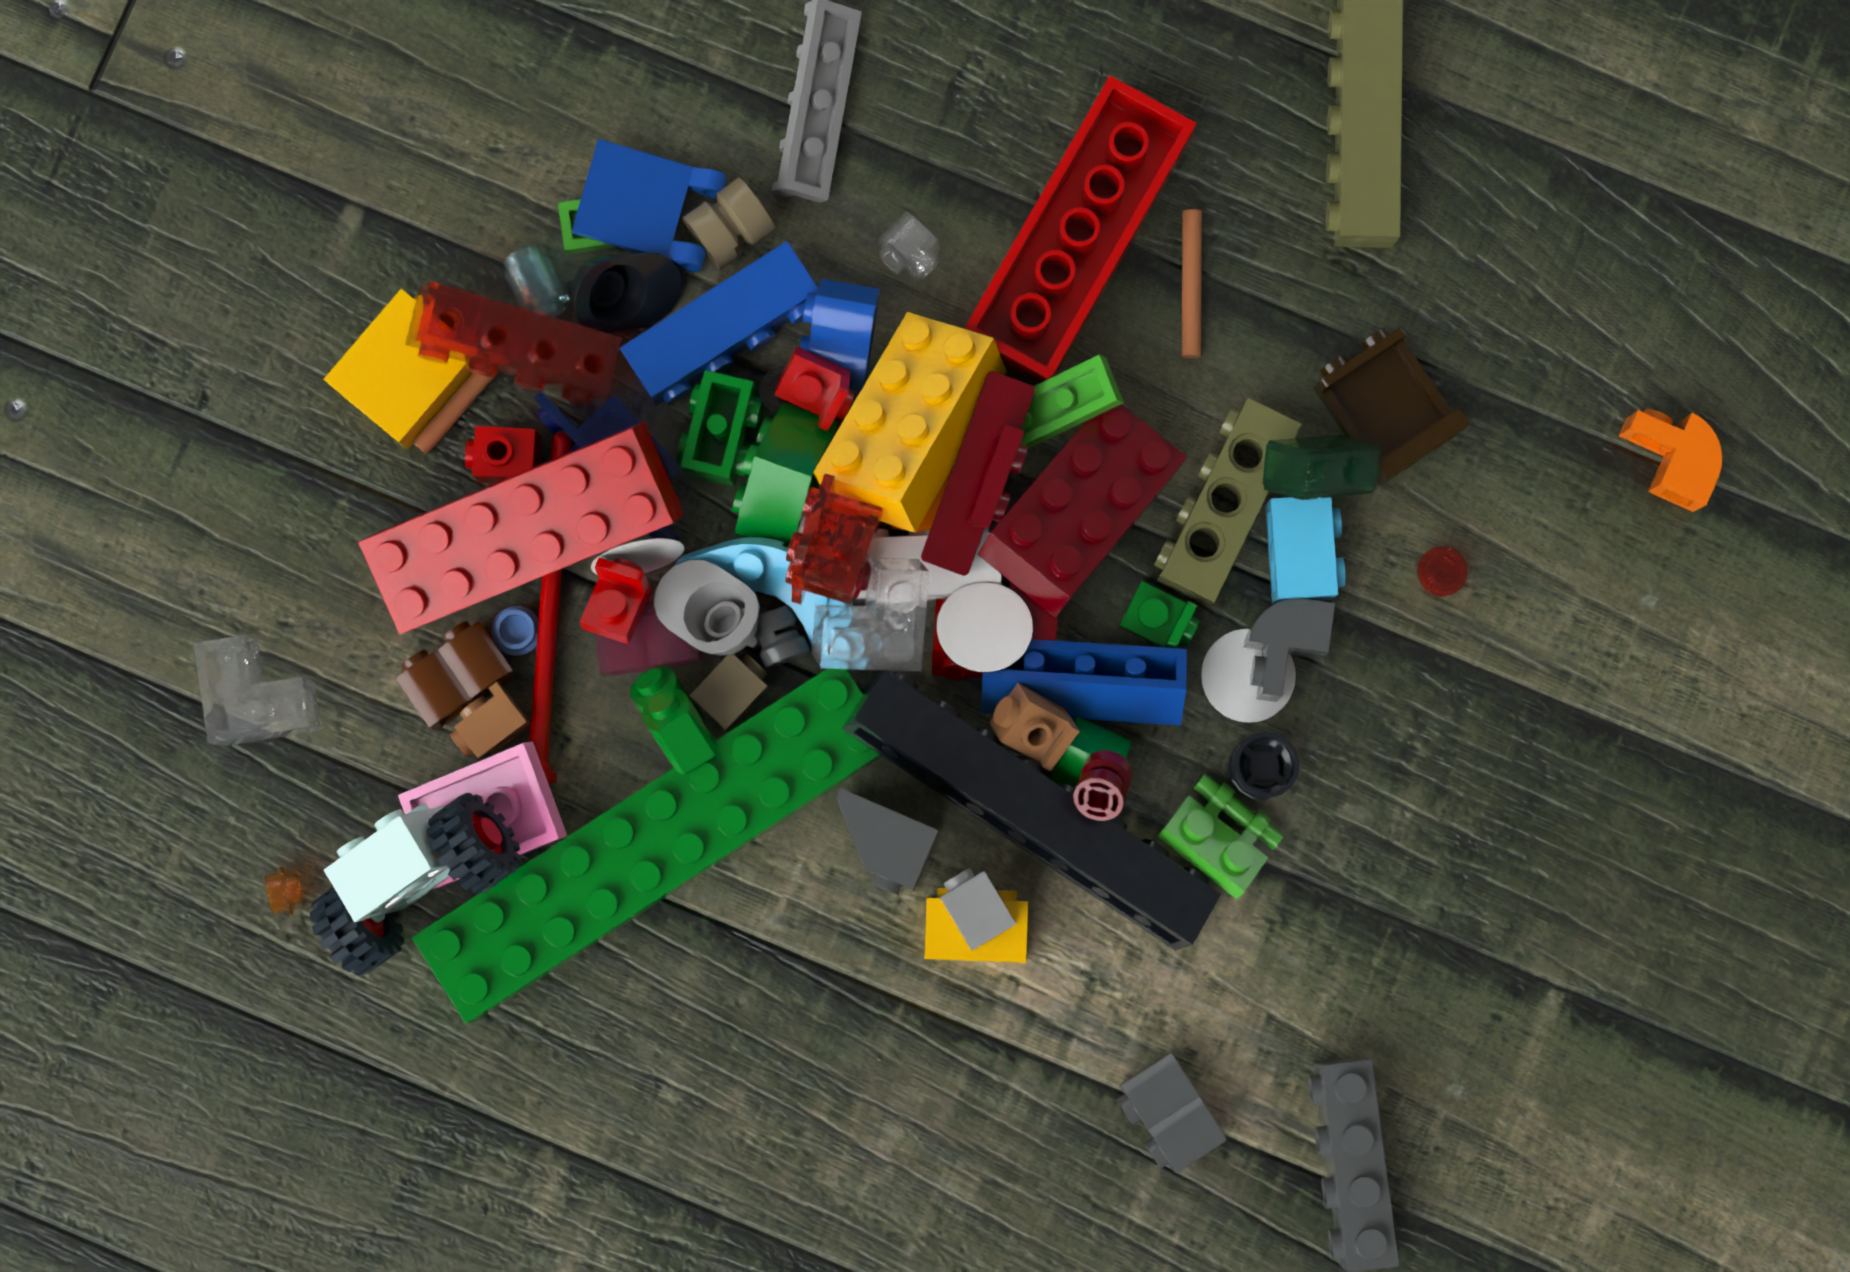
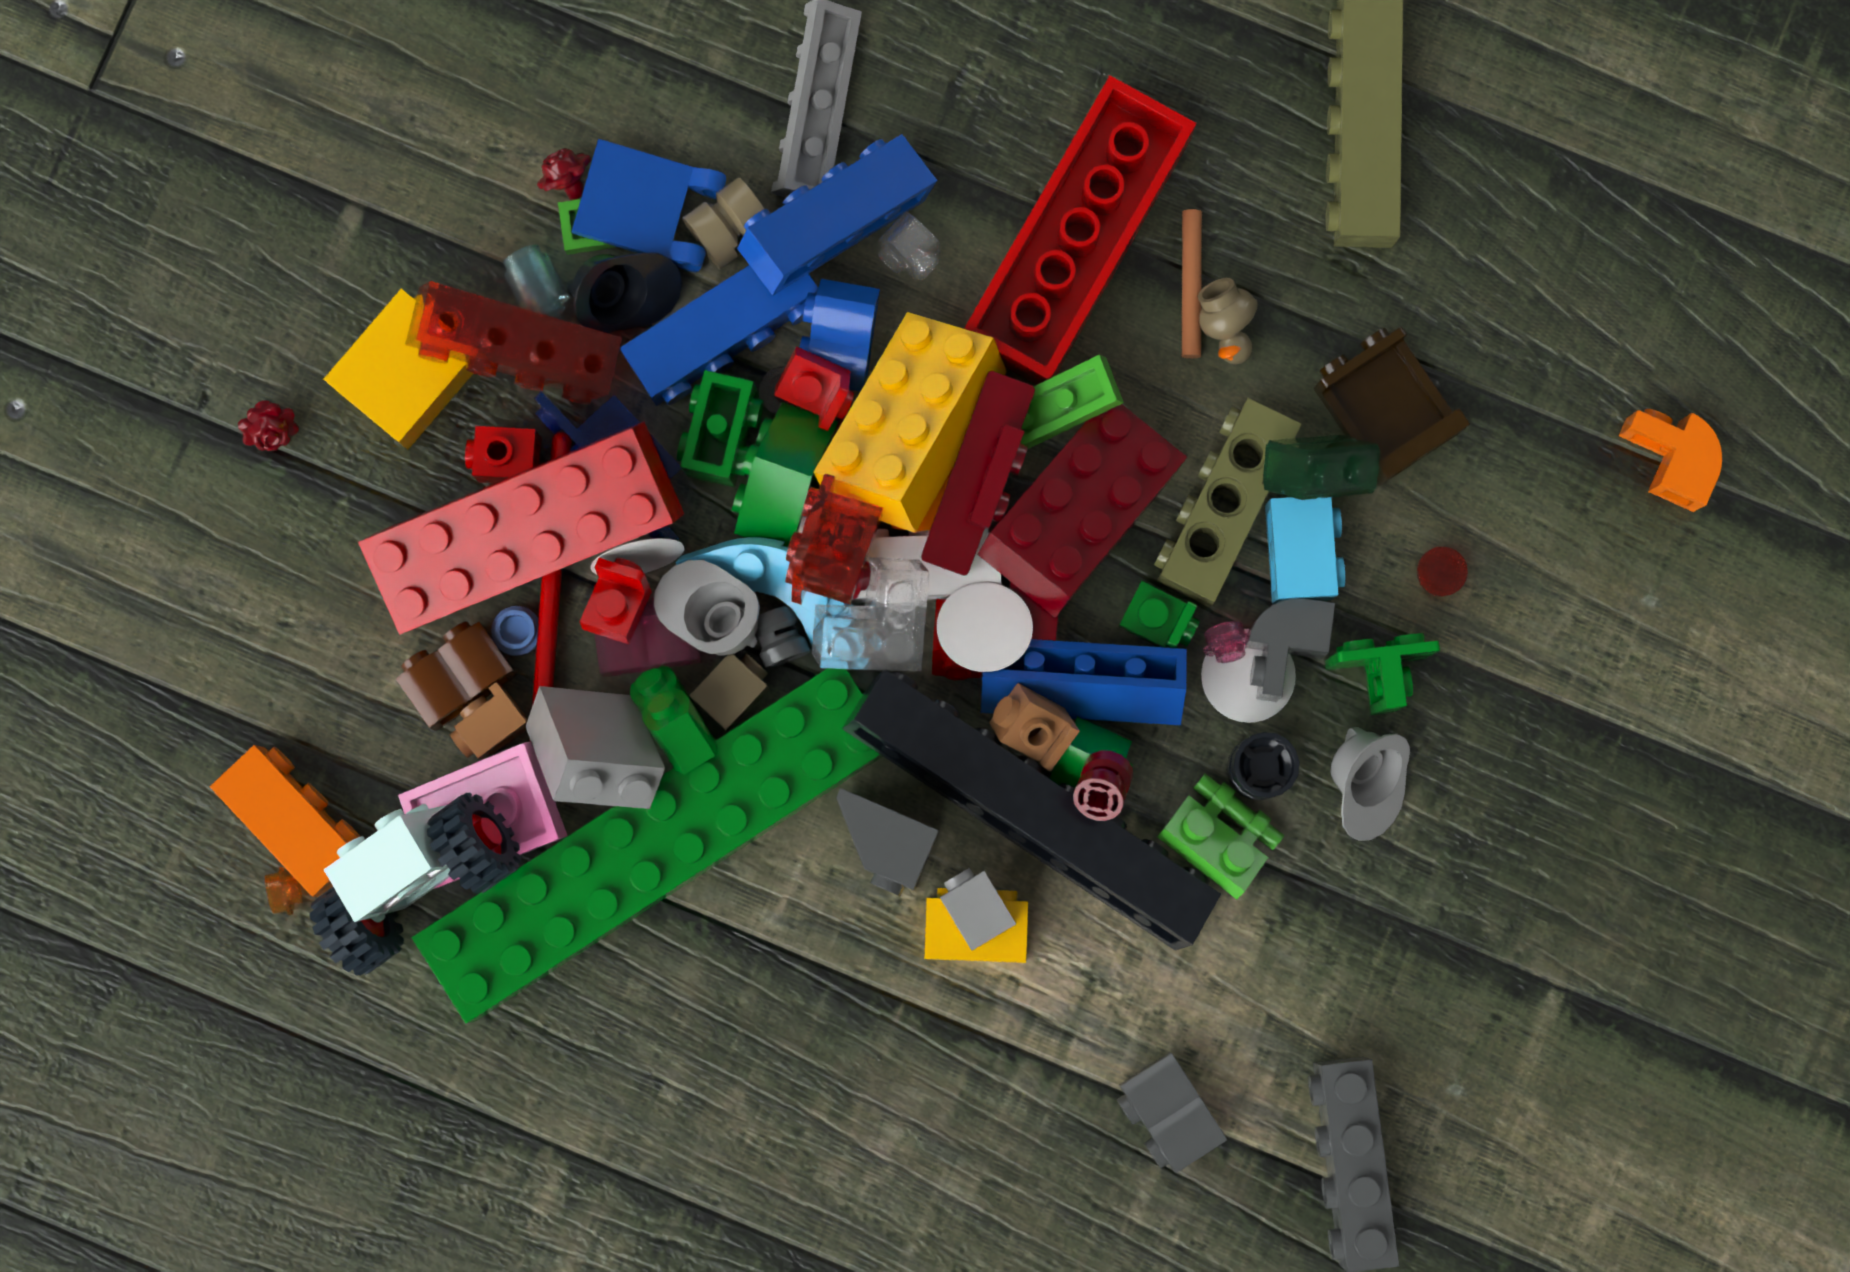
(240, 704): clear brick -> none
(268, 426): none -> dark red plant
(284, 815): none -> orange brick
(451, 412): nougat bar -> none
(563, 172): none -> dark red plant
(594, 748): none -> light grey brick
(835, 213): none -> blue brick
(1223, 317): none -> dark tan animal
(1226, 642): none -> clear pink plate
(1372, 780): none -> light grey piece
(1386, 678): none -> green bracket

